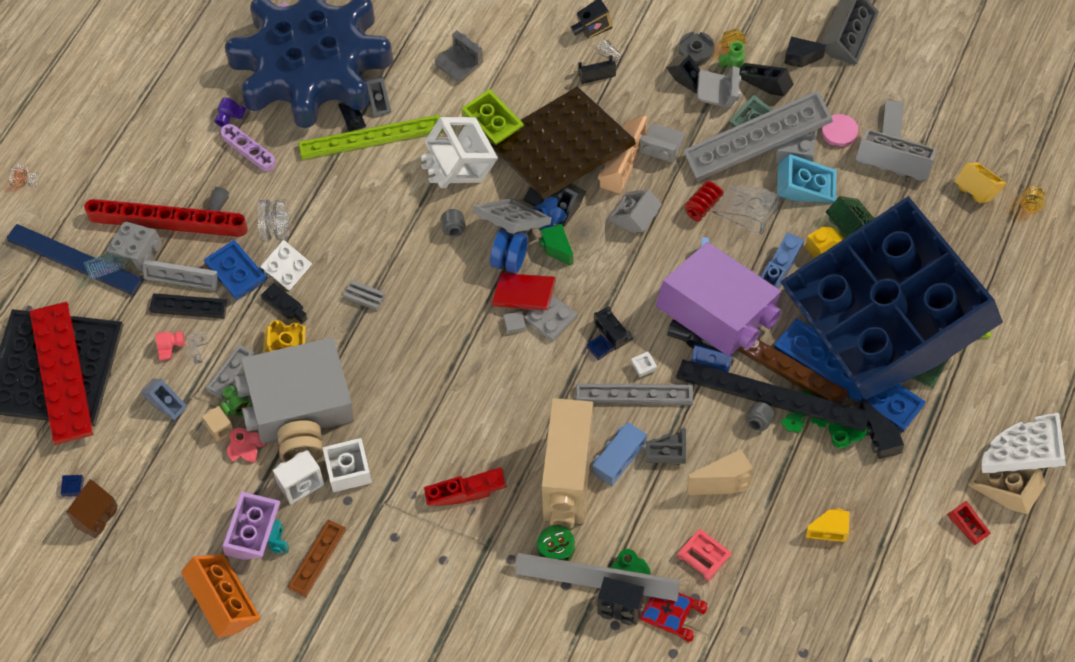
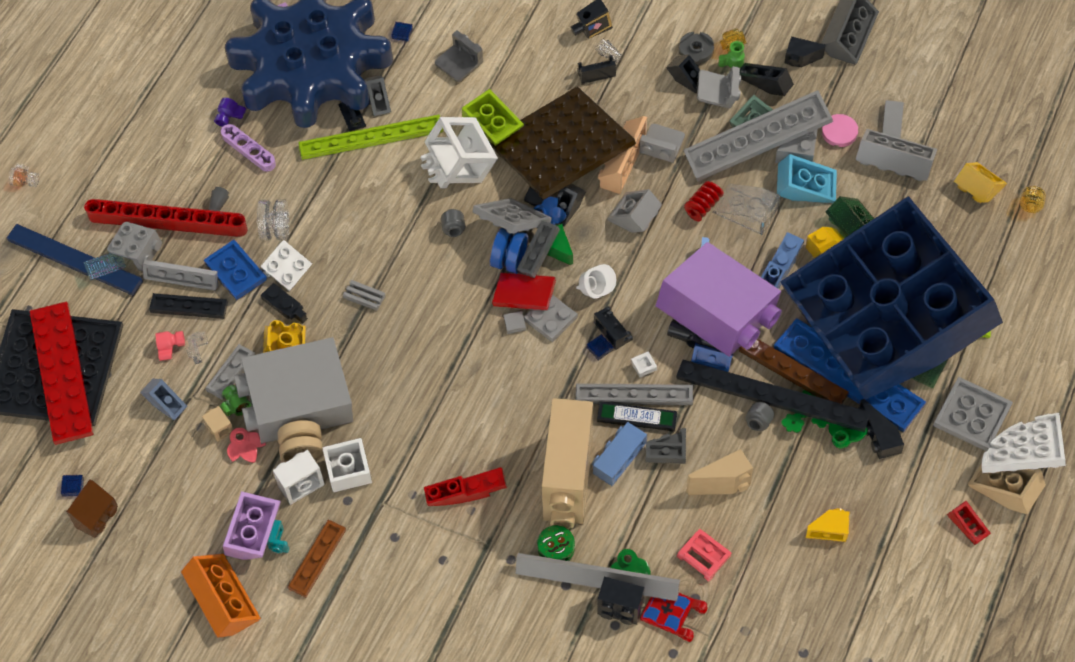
(402, 31): none -> clear blue tile
(538, 249): none -> dark grey plate
(597, 281): none -> white piece
(637, 416): none -> tile
(972, 414): none -> light grey plate

